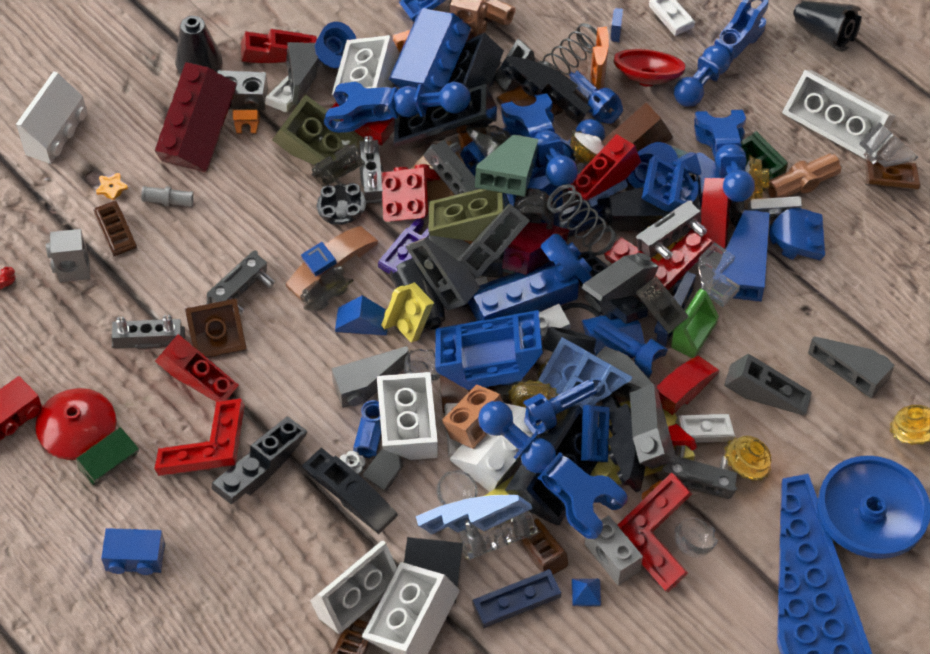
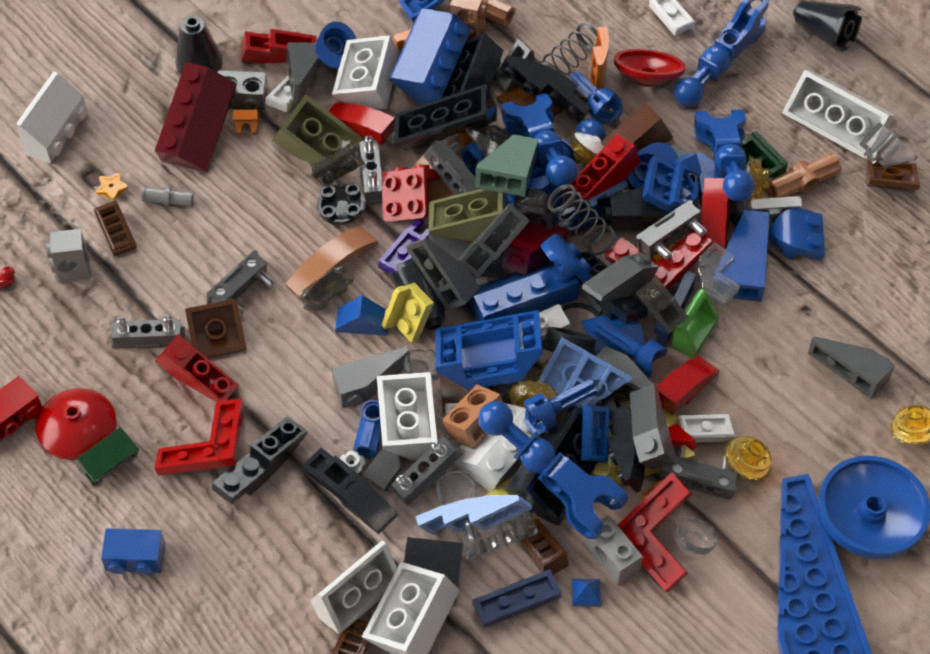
(318, 259): blue tile -> none
(383, 103): blue piece -> none
(409, 488): none -> dark grey piece
(616, 24): tile -> none
(767, 386): dark grey slope -> none

